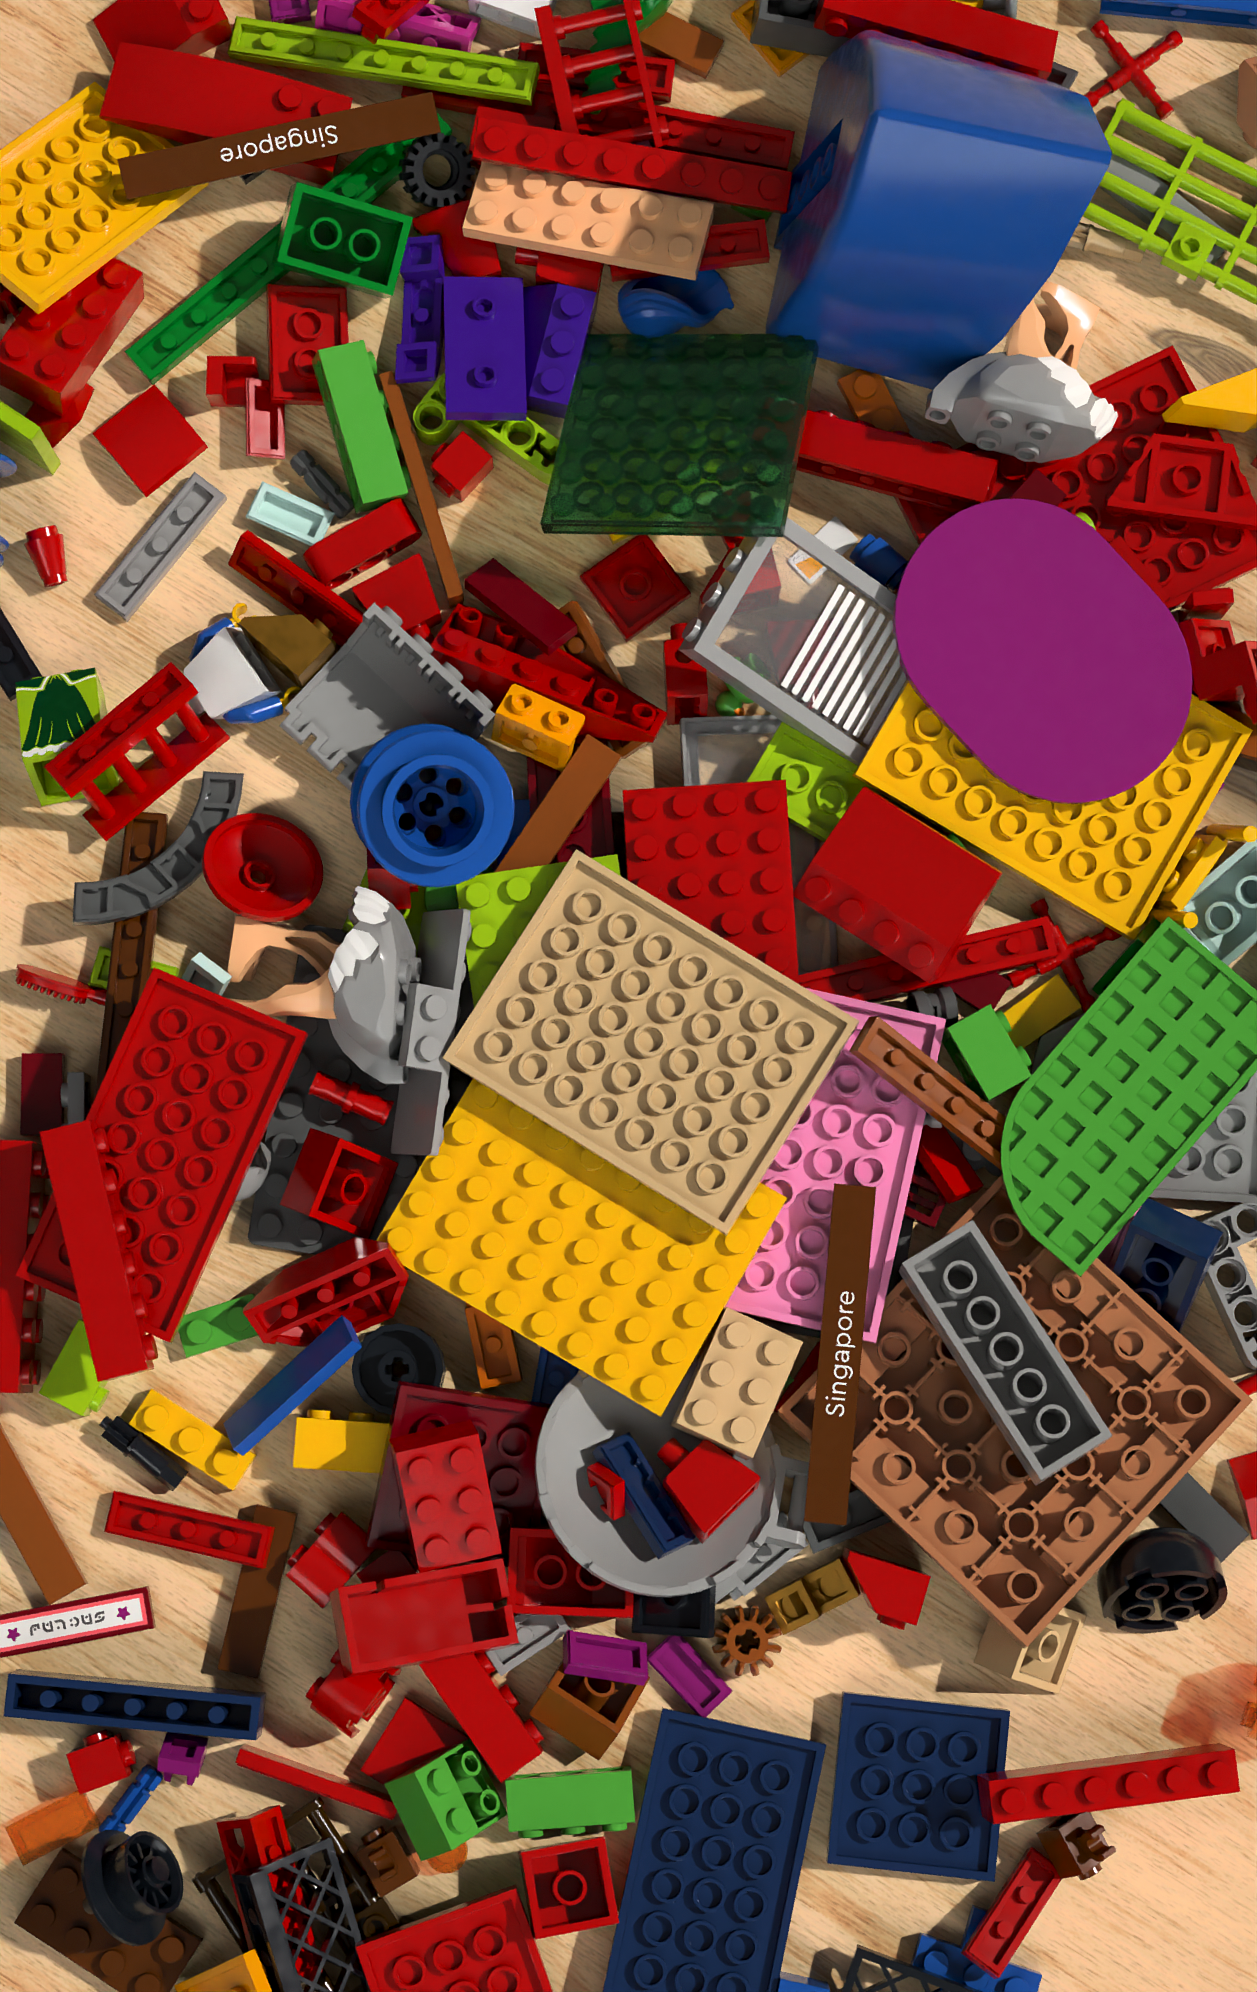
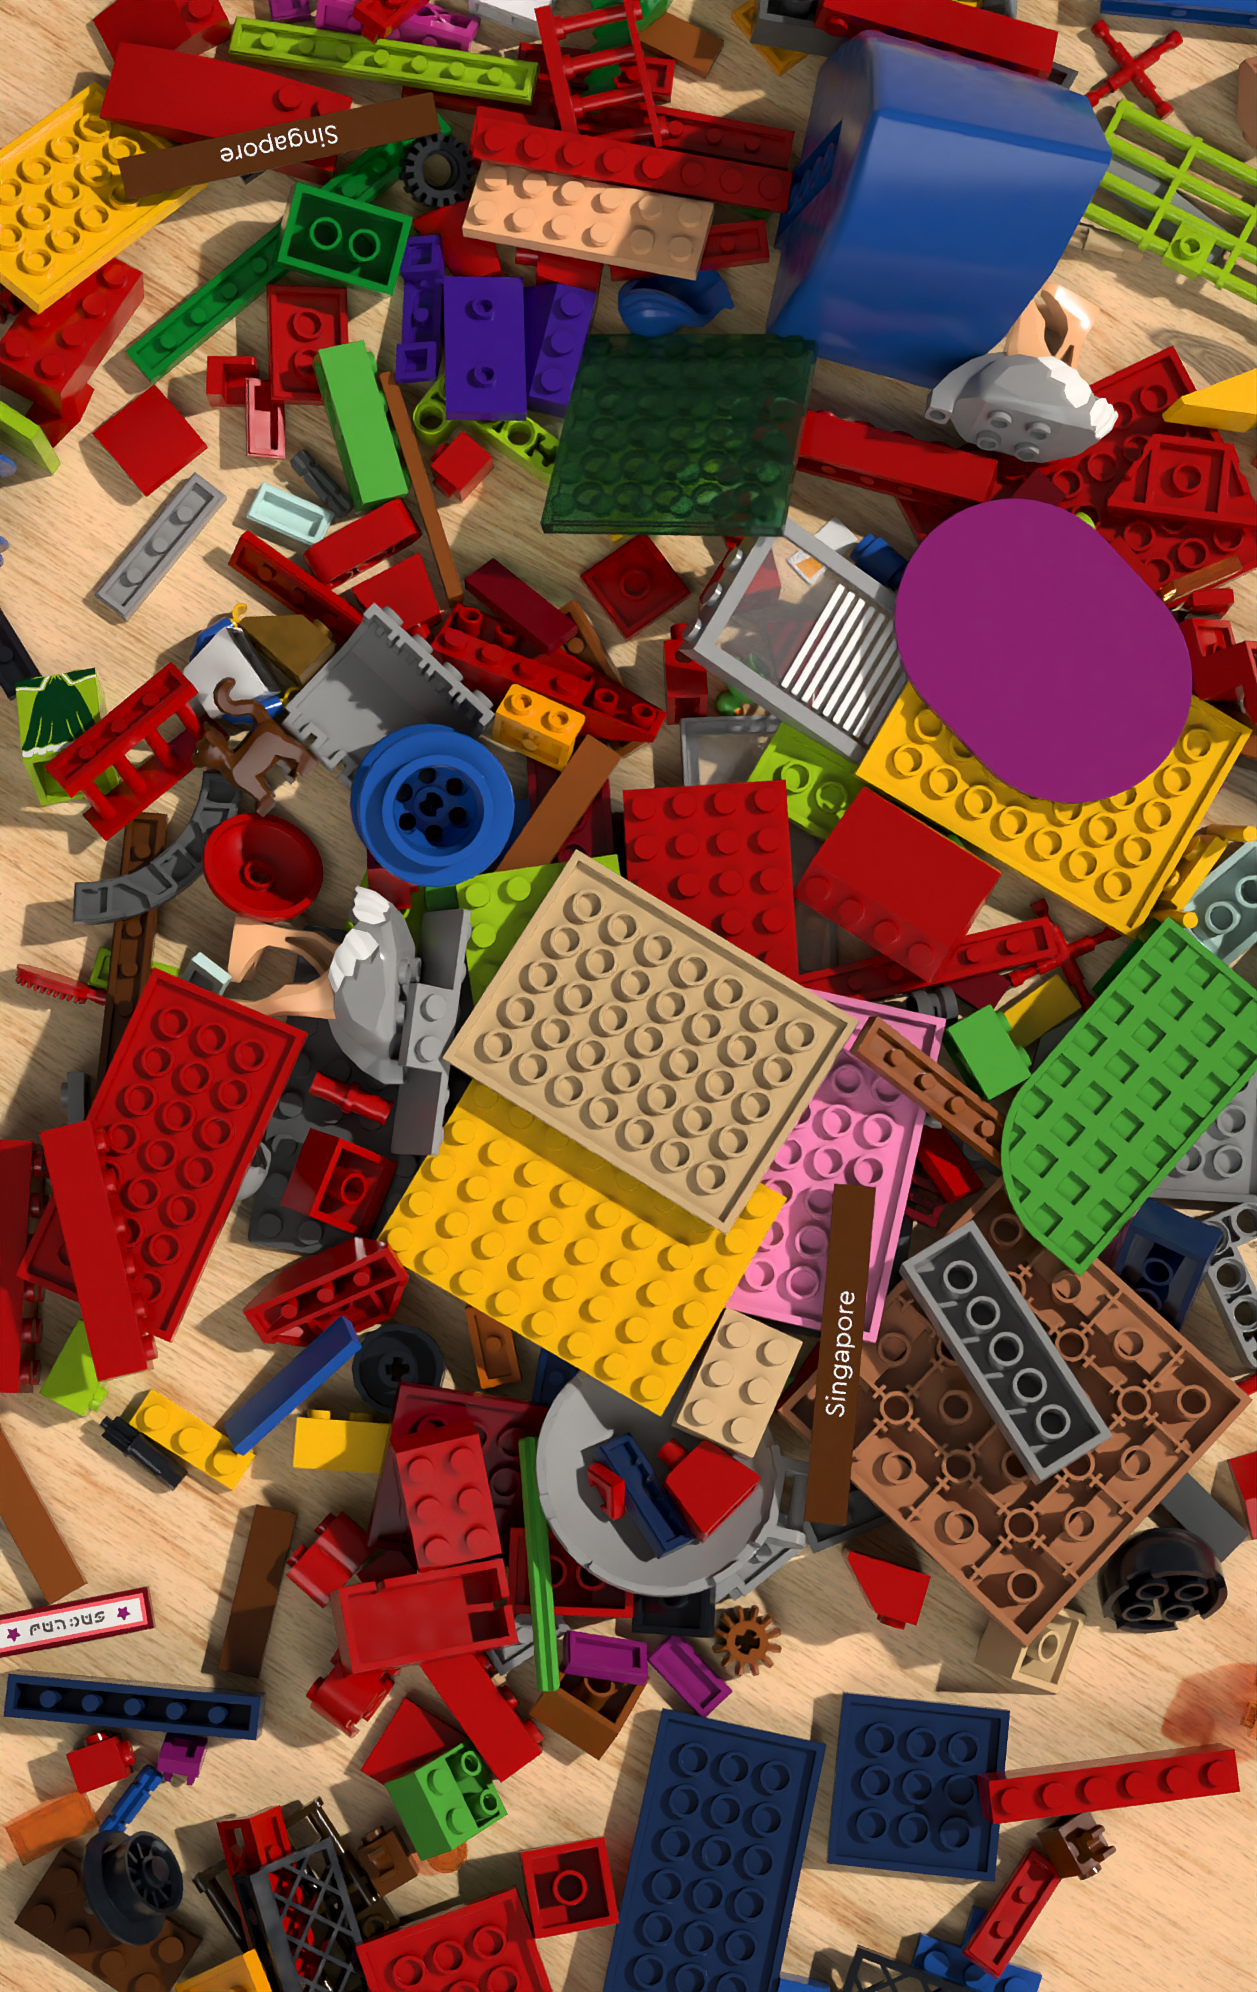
(41, 1092): dark red tile -> none
(47, 554): red cone -> none
(189, 1529): red tile -> none
(216, 1327): bright green plate -> none
(255, 754): none -> reddish brown animal
(316, 1781): red tile -> none
(538, 1572): none -> bright green axle
(570, 1800): bright green brick -> none
(812, 1595): pearl gold slope -> none
(871, 401): orange plate -> none
(1199, 580): none -> clear orange tile

